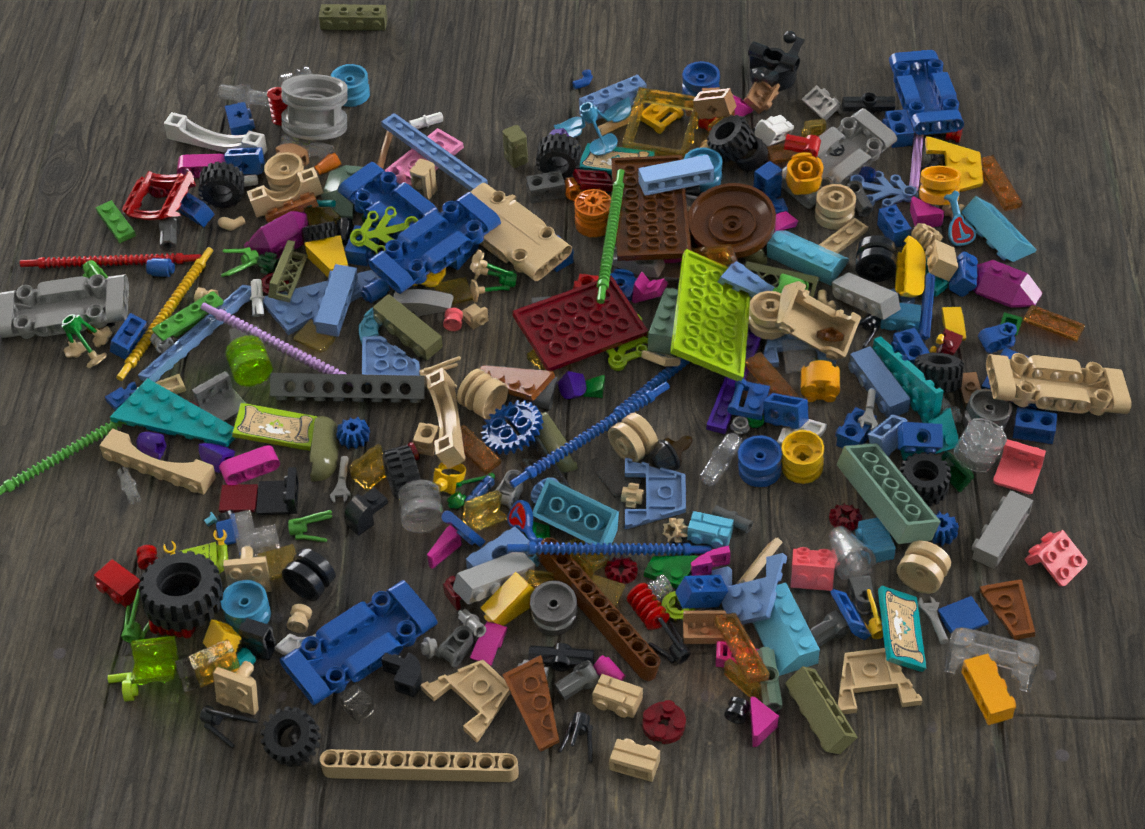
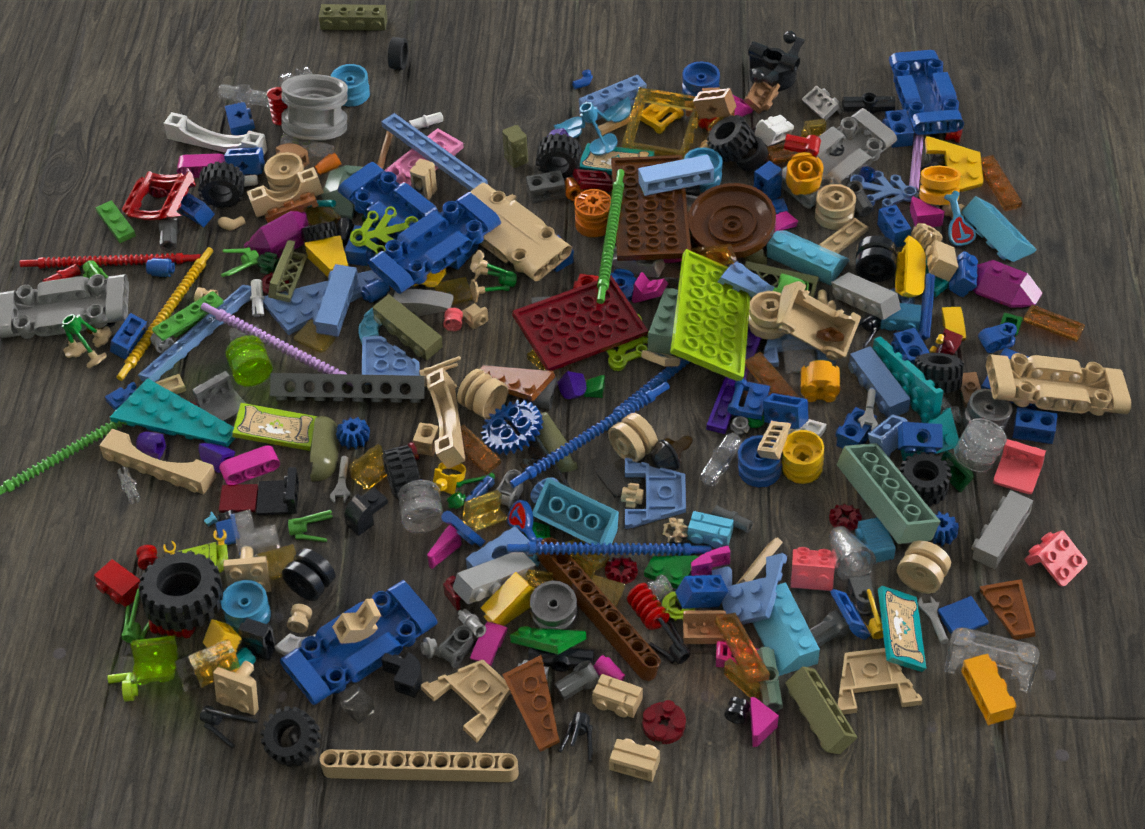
(69, 272): none -> red pin
(358, 625): none -> tan brick
(398, 53): none -> black tyre
(547, 639): none -> green wing
(775, 452): none -> tan slope

